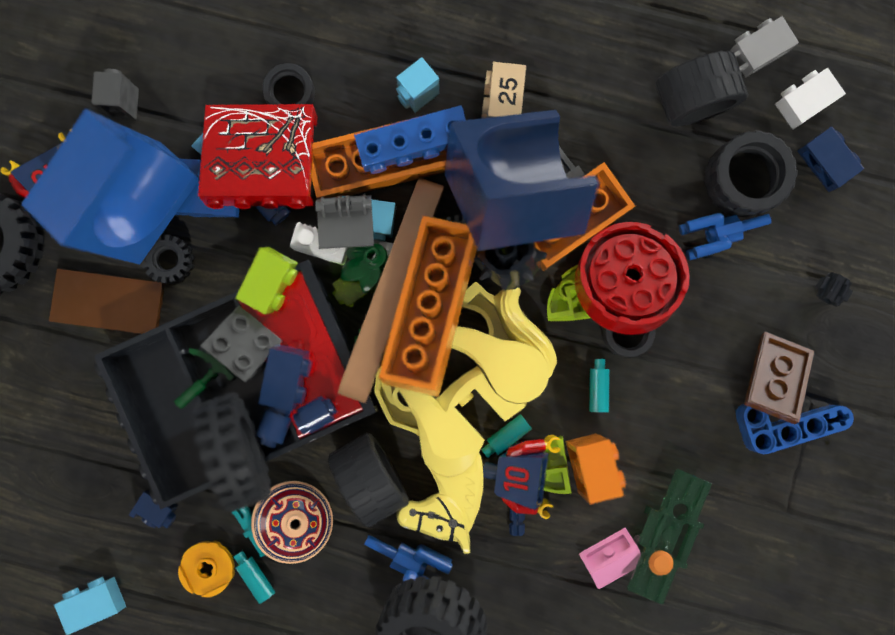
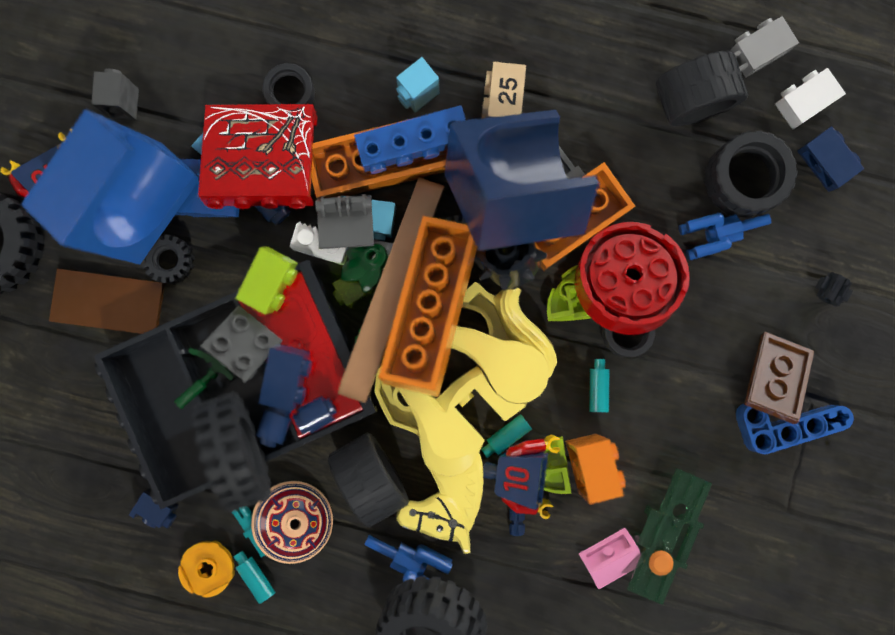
(90, 605): medium azure brick -> none

